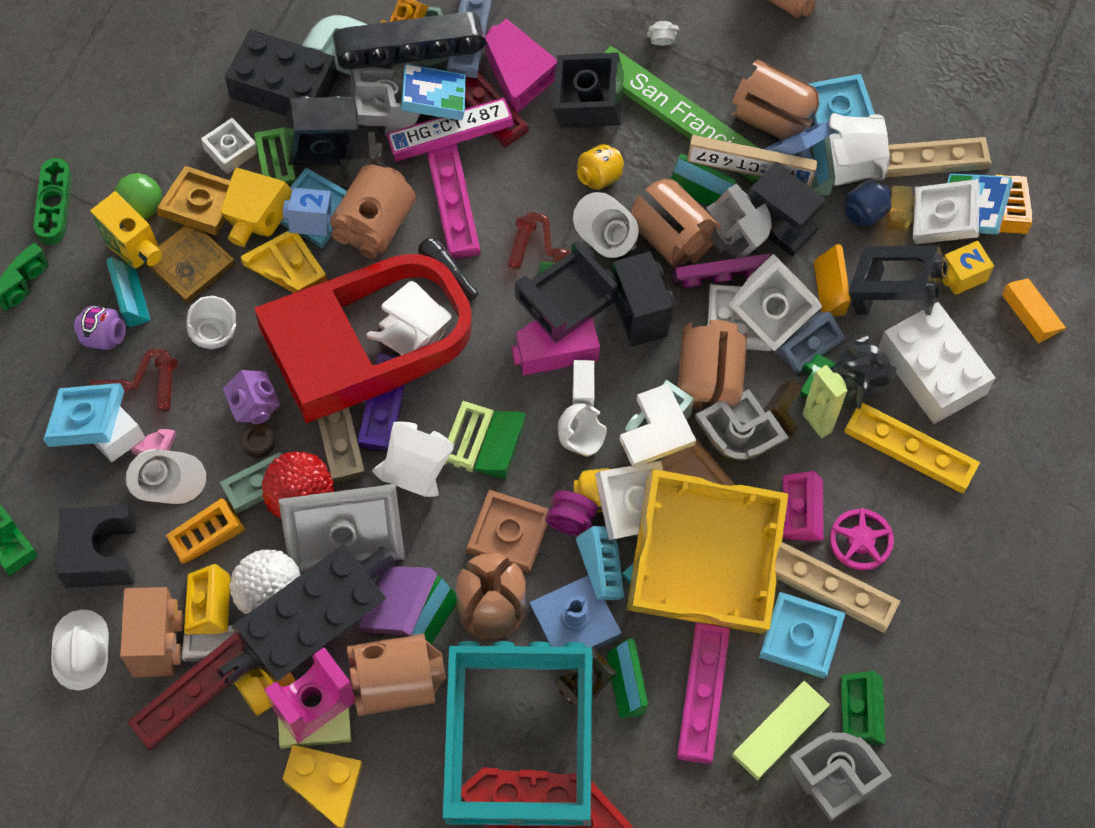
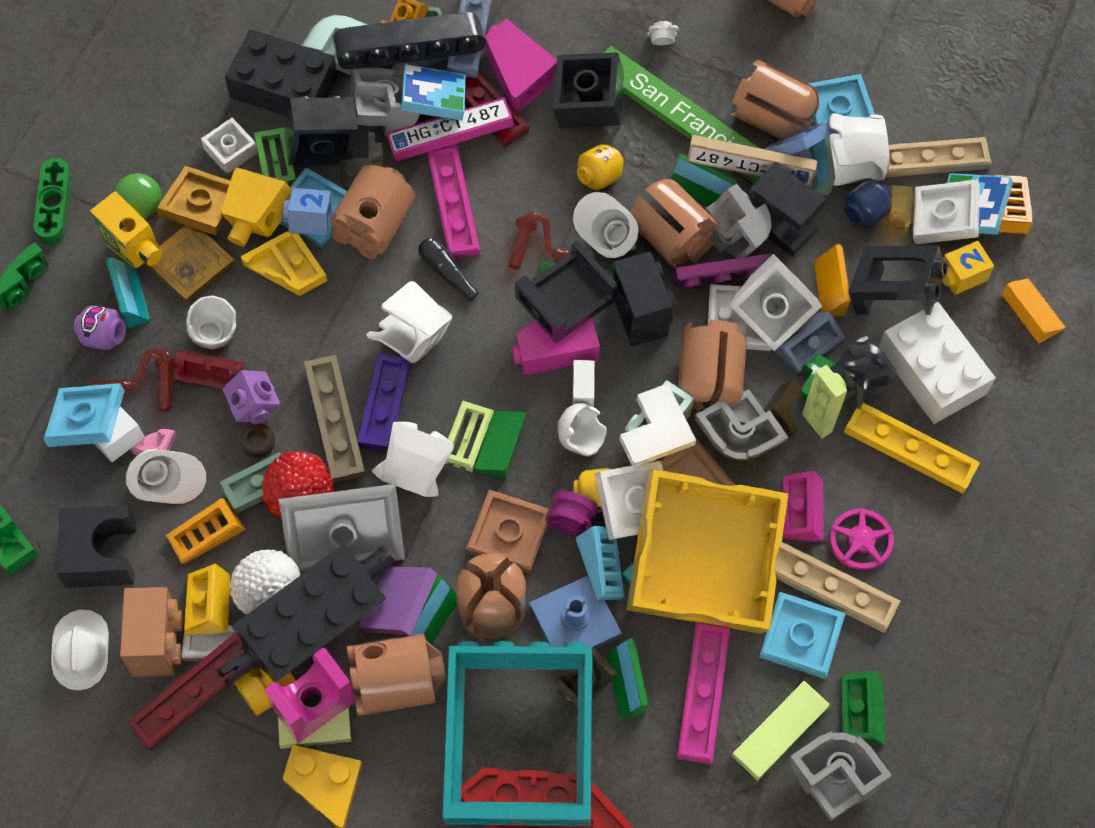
(205, 369): none -> dark red hinge
(322, 353): red window -> none

